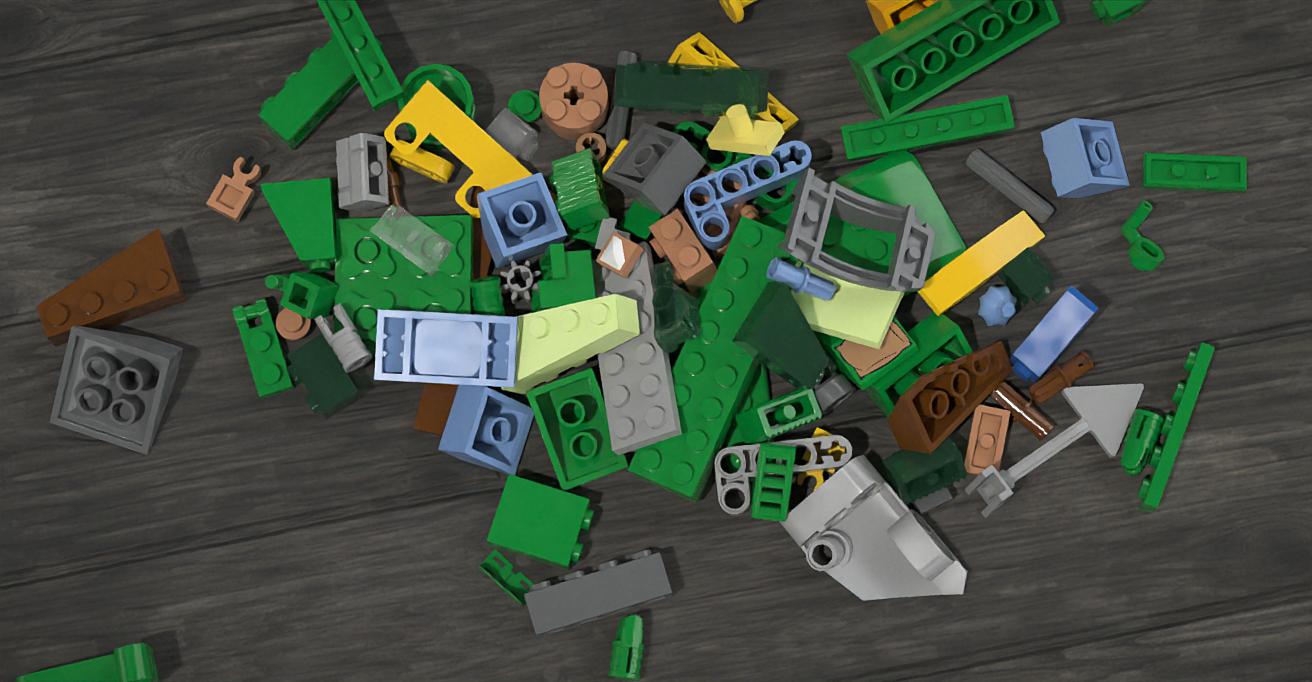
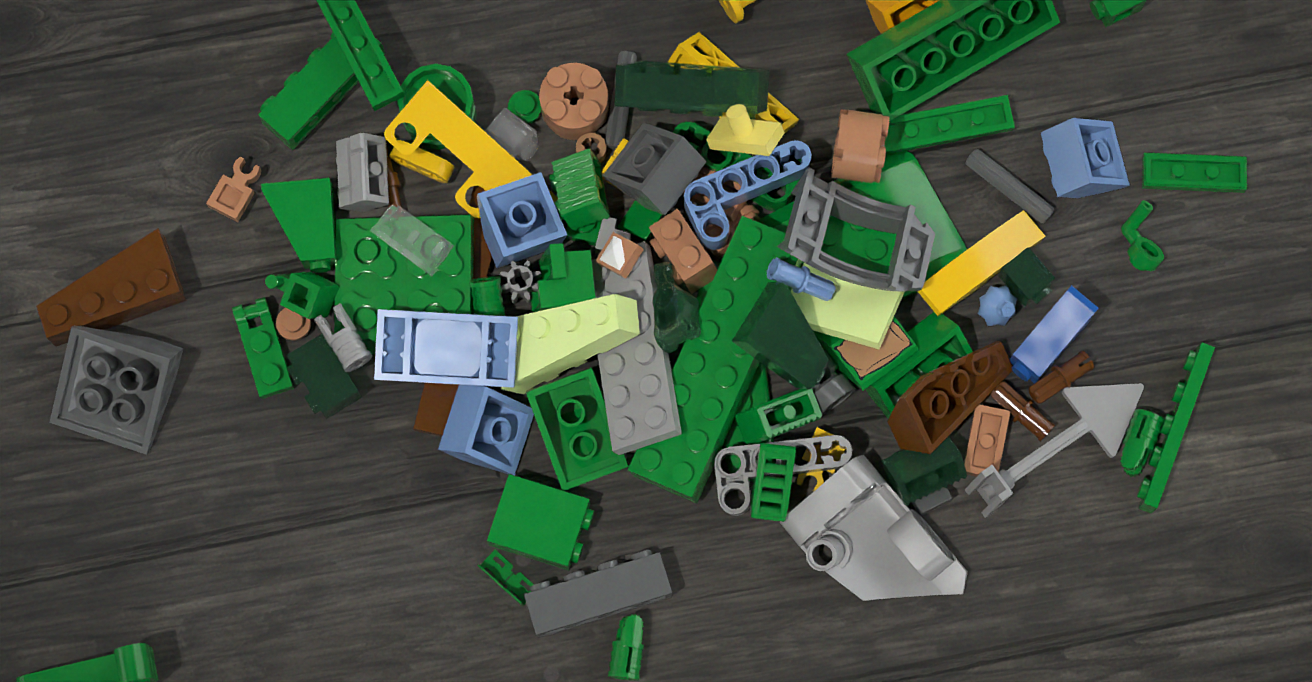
(860, 146): none -> nougat brick

